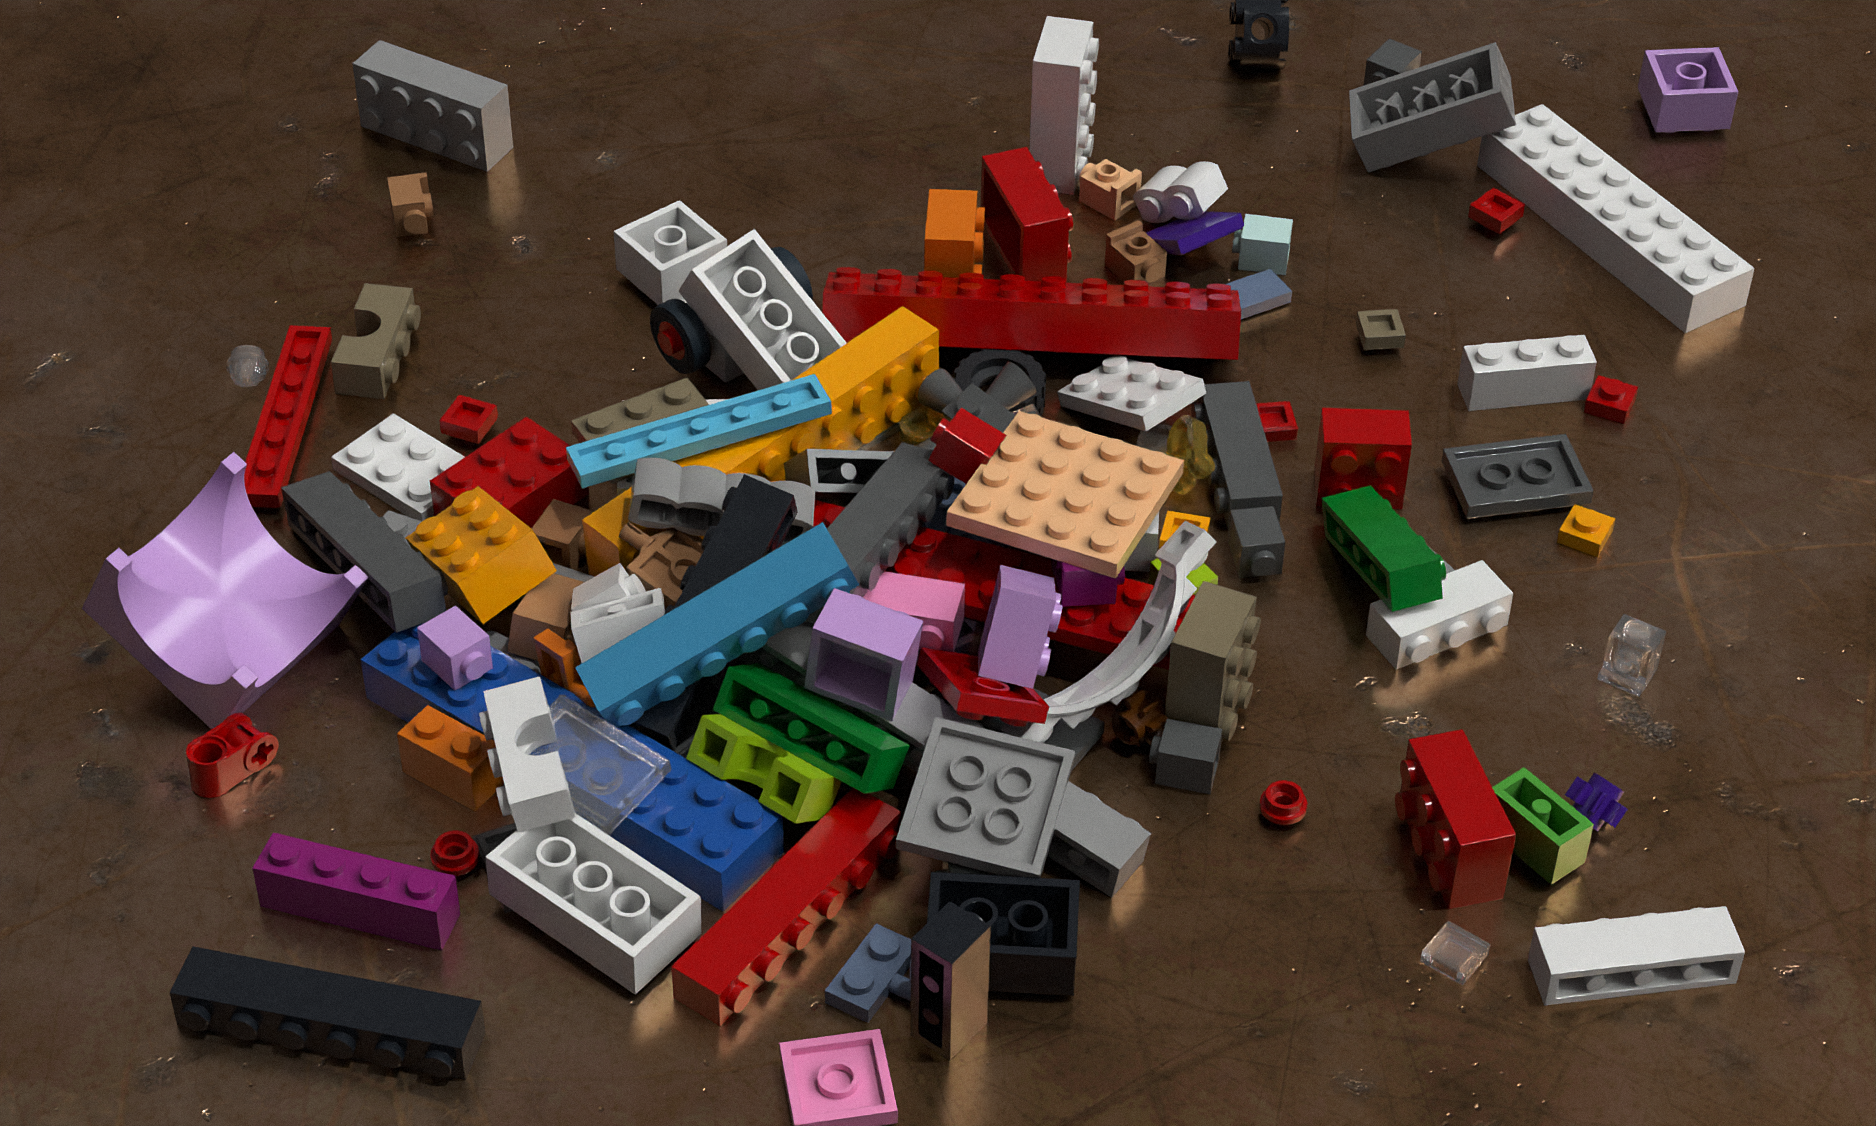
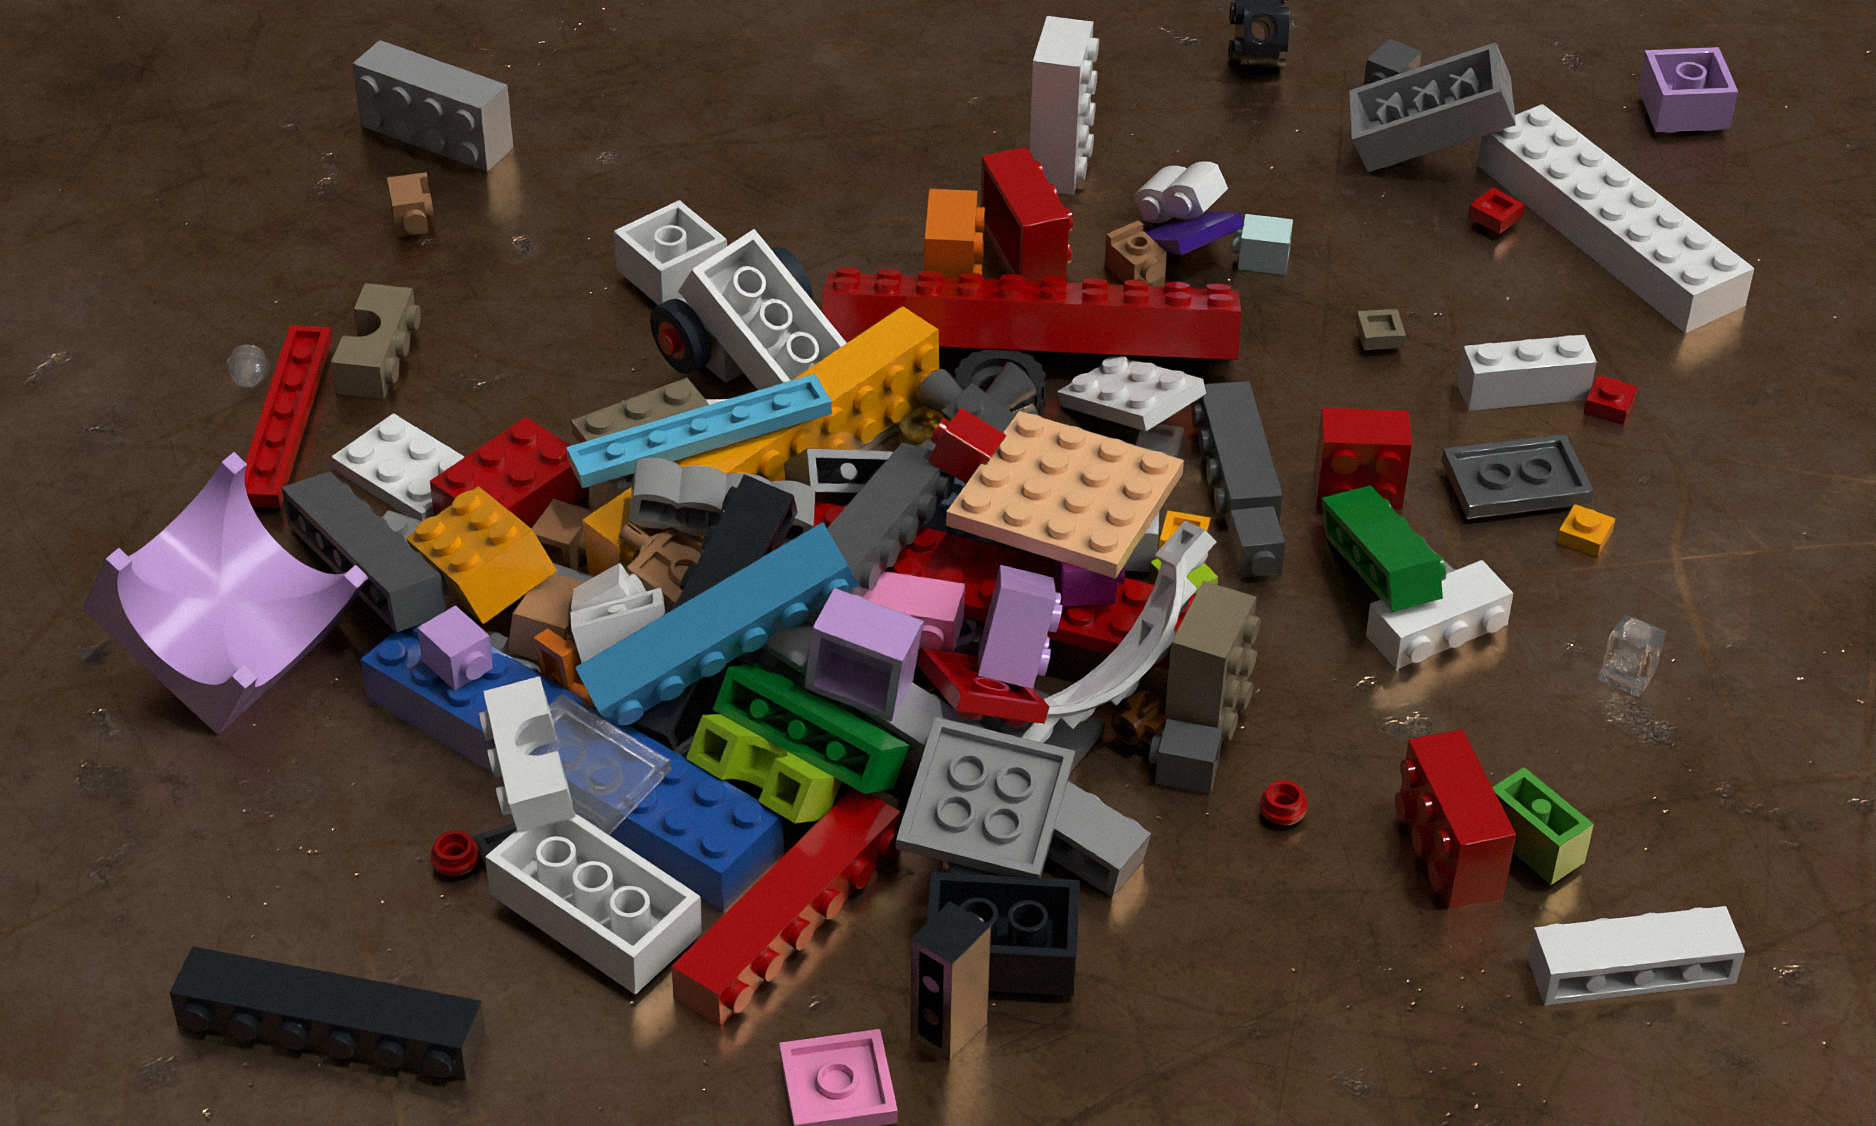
(225, 755): red piece -> none
(357, 891): magenta brick -> none
(448, 757): orange brick -> none
(468, 419): red plate -> none
(872, 974): sand blue plate -> none
(1109, 188): light nougat brick -> none
(1189, 442): clear yellow plate -> none
(1261, 292): sand blue tile -> none
(1278, 421): red tile -> none
(1455, 952): clear tile -> none
(1597, 800): dark purple gear -> none

